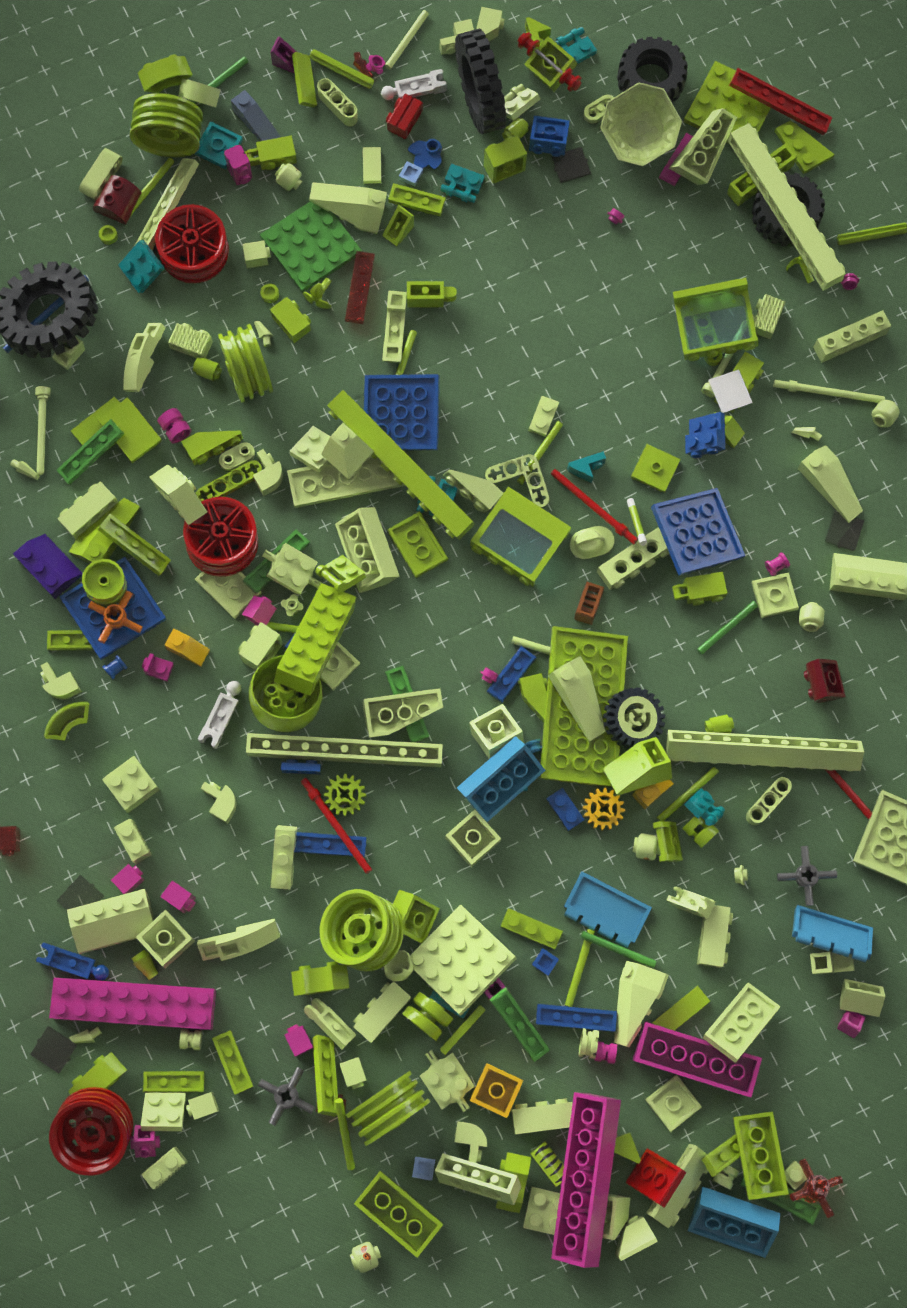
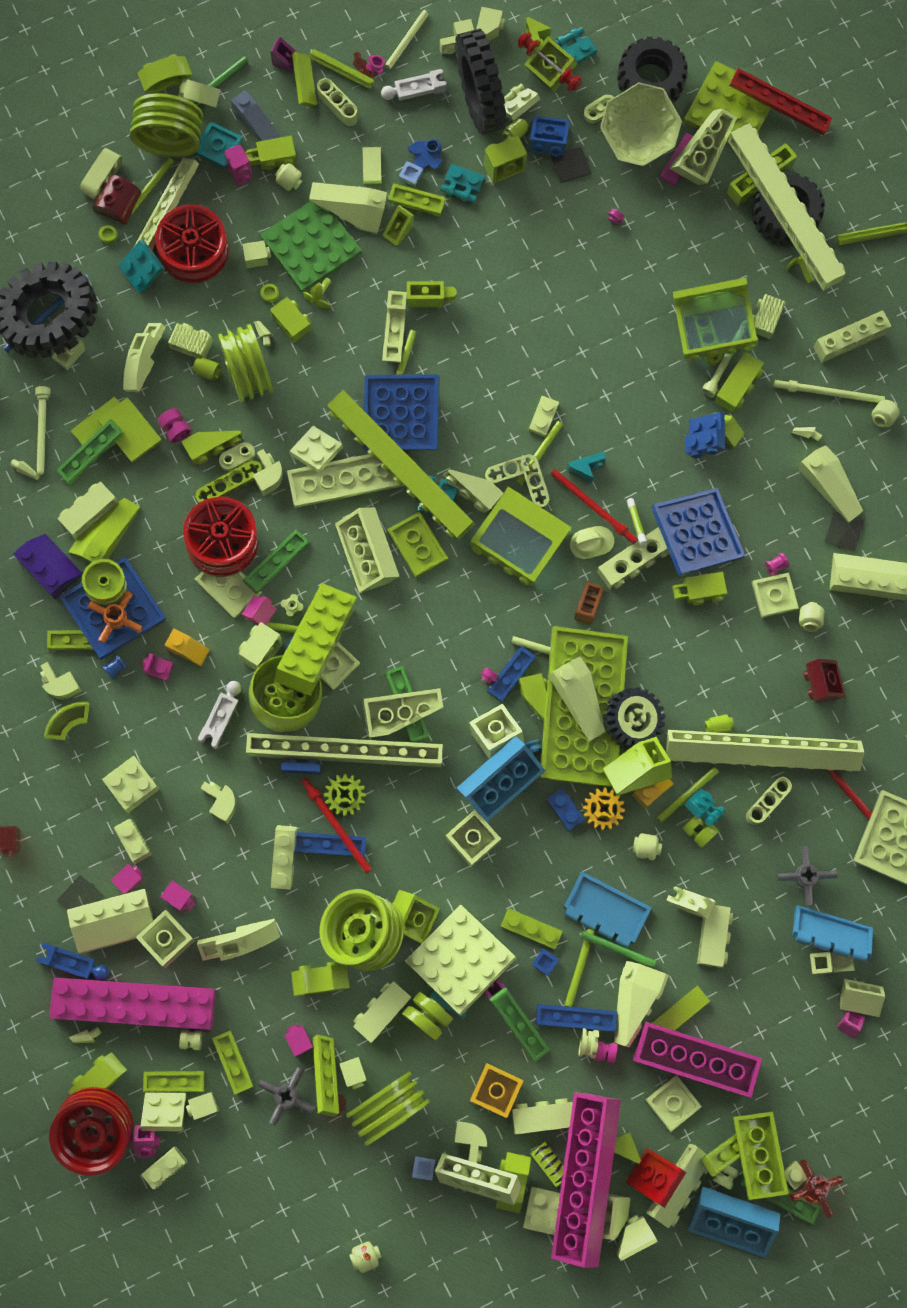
(53, 1049): clear smoke piece -> none
(134, 544): lime plate -> none
(144, 964): lime cone -> none
(179, 493): yellowish green wedge -> none
(292, 569): yellowish green plate -> none
(329, 1022): yellowish green hinge -> none
(345, 570): lime plate -> none
(345, 1134): lime bar -> none
(346, 451): yellowish green slope -> none
(360, 287): clear red plate -> none
(397, 968): yellowish green hair -> none
(398, 1213): lime brick -> none
(404, 116): red brick -> none
(447, 1081): yellowish green plate -> none
(462, 1029): lime tile -> none
(655, 468): lime plate -> none
(668, 841): lime plate -> none
(727, 627): bright green bar -> none
(730, 391): white sticker -> none
(741, 875): yellowish green plate -> none
(741, 1022): yellowish green plate -> none
(808, 150): lime wing -> none
(850, 281): dark pink plate -> none

